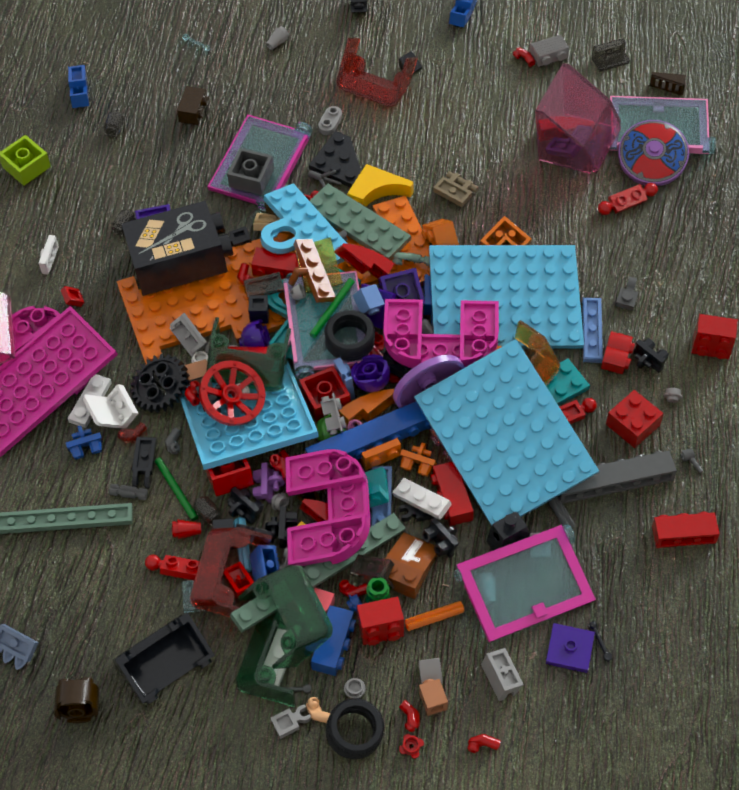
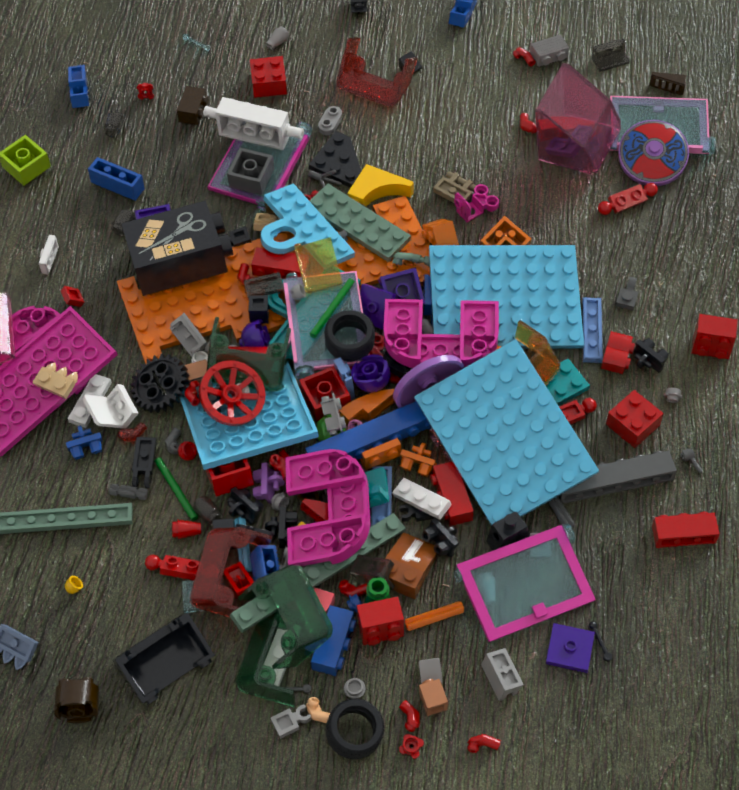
(55, 381): none -> tan plate
(73, 585): none -> yellow hinge
(116, 178): none -> blue brick
(145, 87): none -> red plate
(187, 450): none -> red plate
(253, 123): none -> white brick
(268, 76): none -> red brick
(313, 269): plate -> none
(364, 259): red slope -> none
(369, 300): medium blue brick -> none
(479, 202): none -> dark pink piece
(527, 125): none -> red arm

